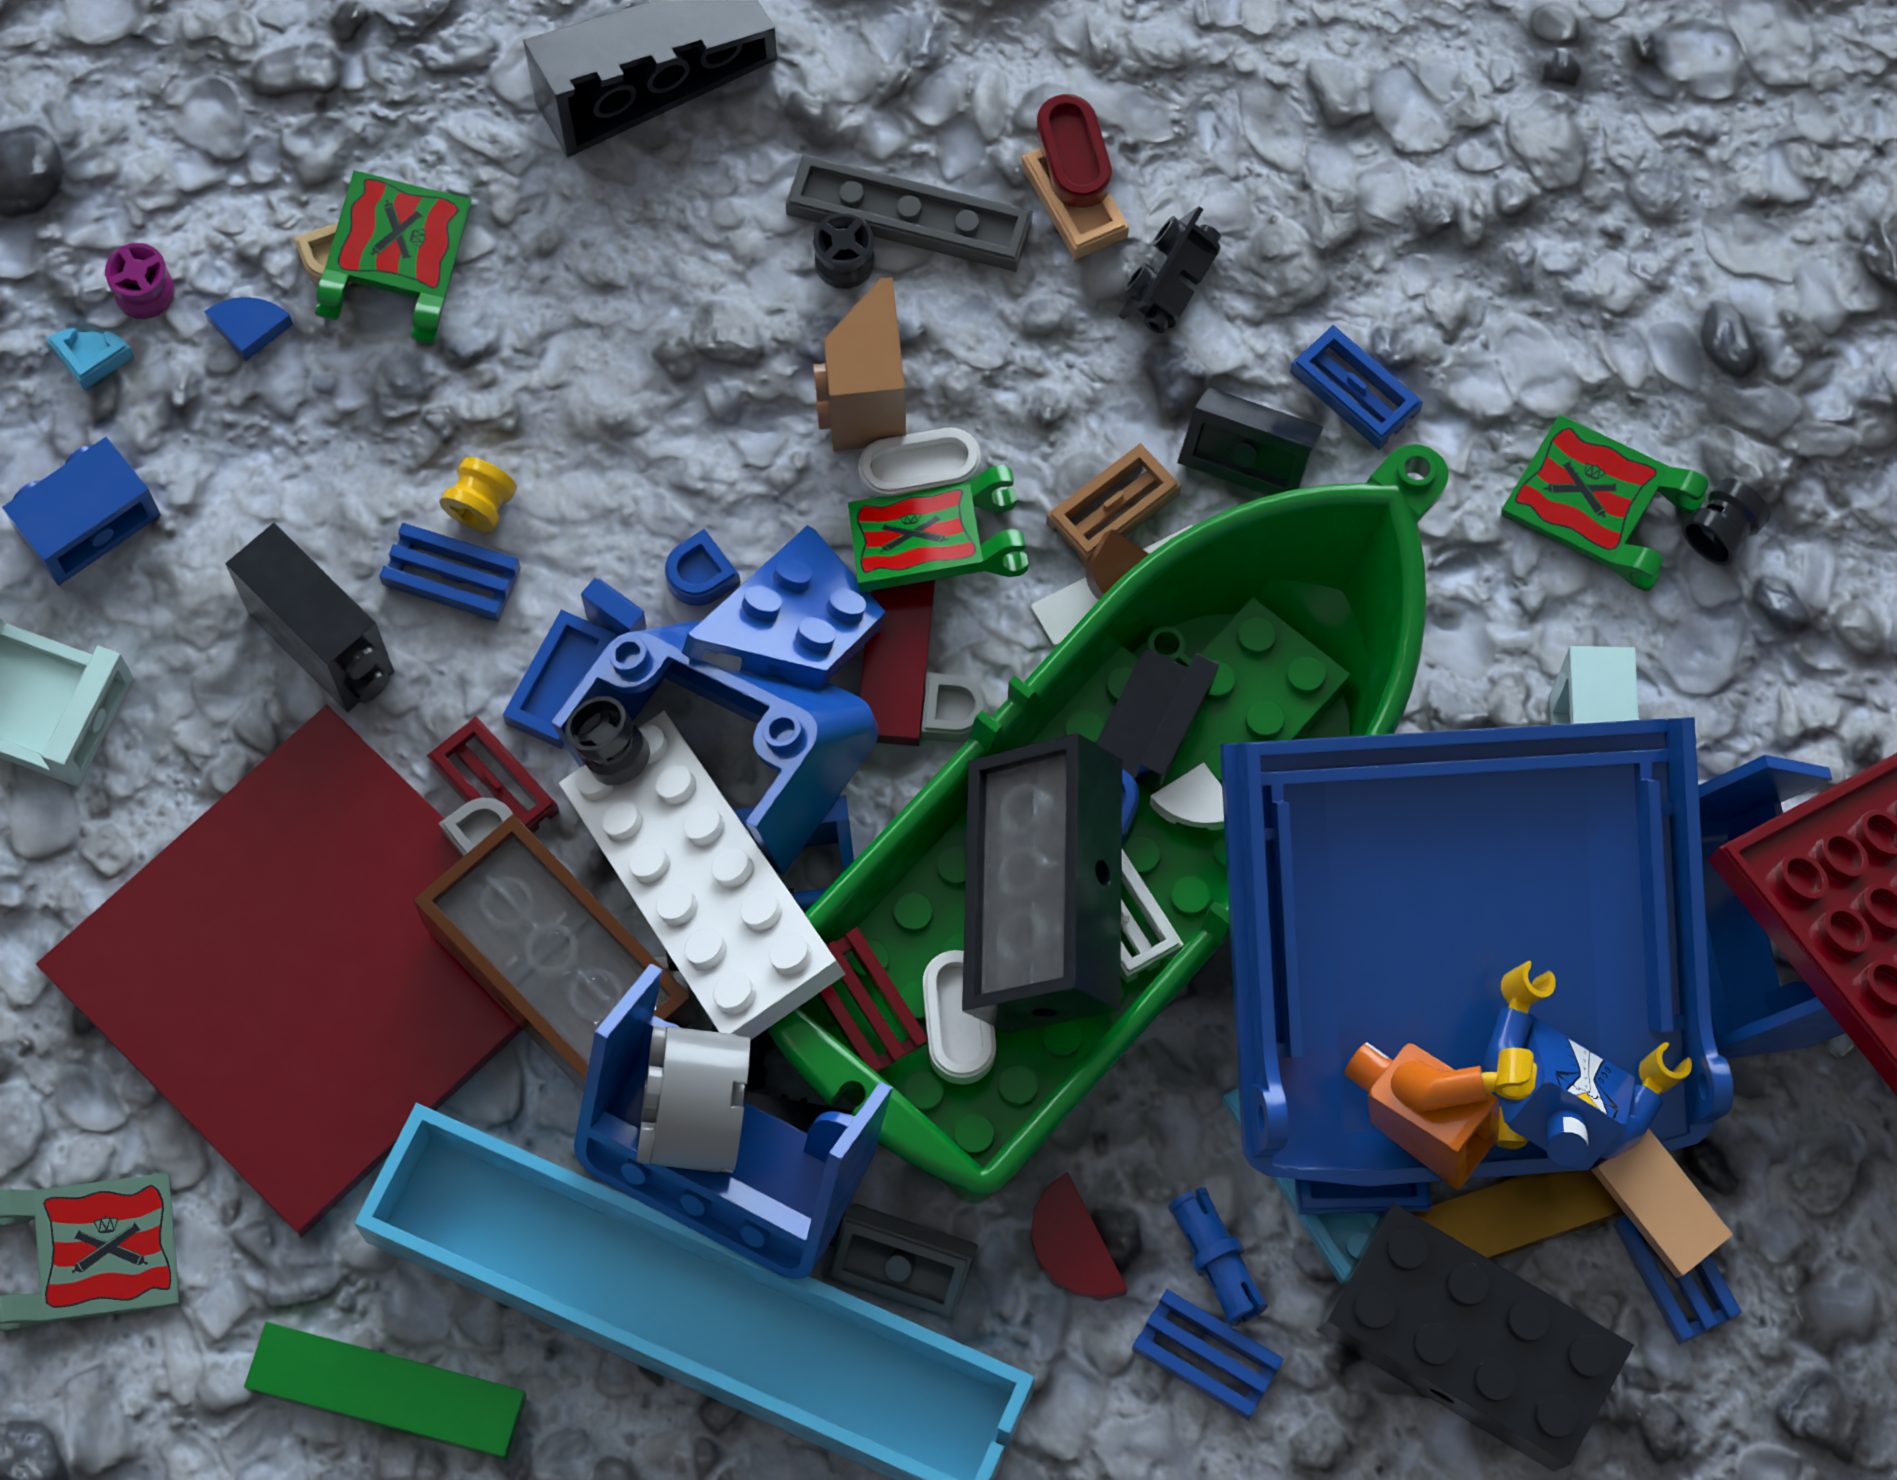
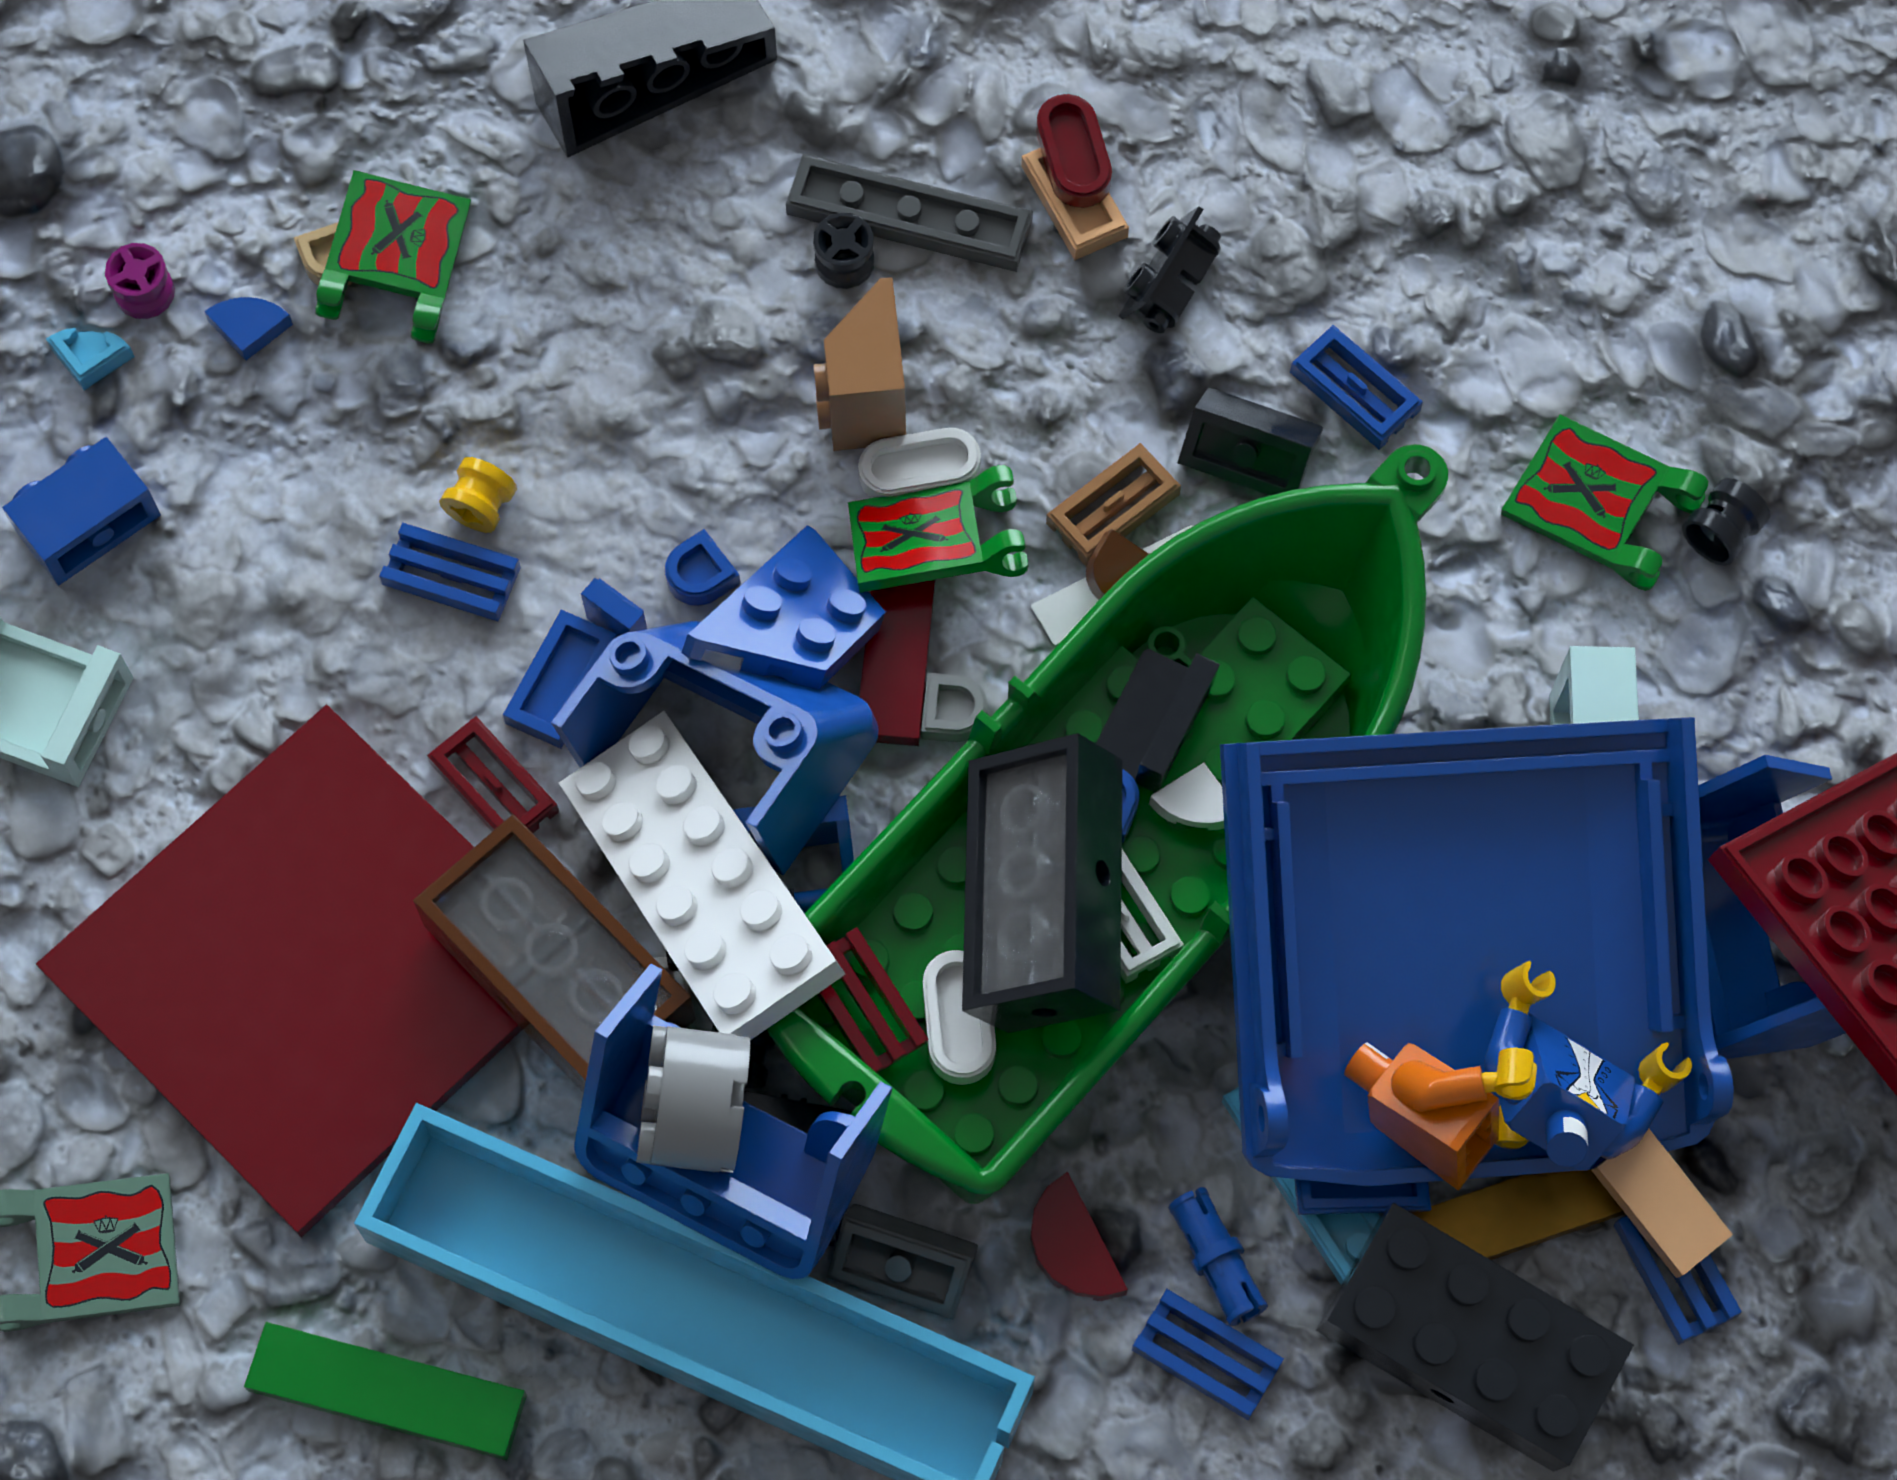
(311, 618): black brick -> none
(473, 823): light grey tile -> none
(607, 740): black wheel -> none

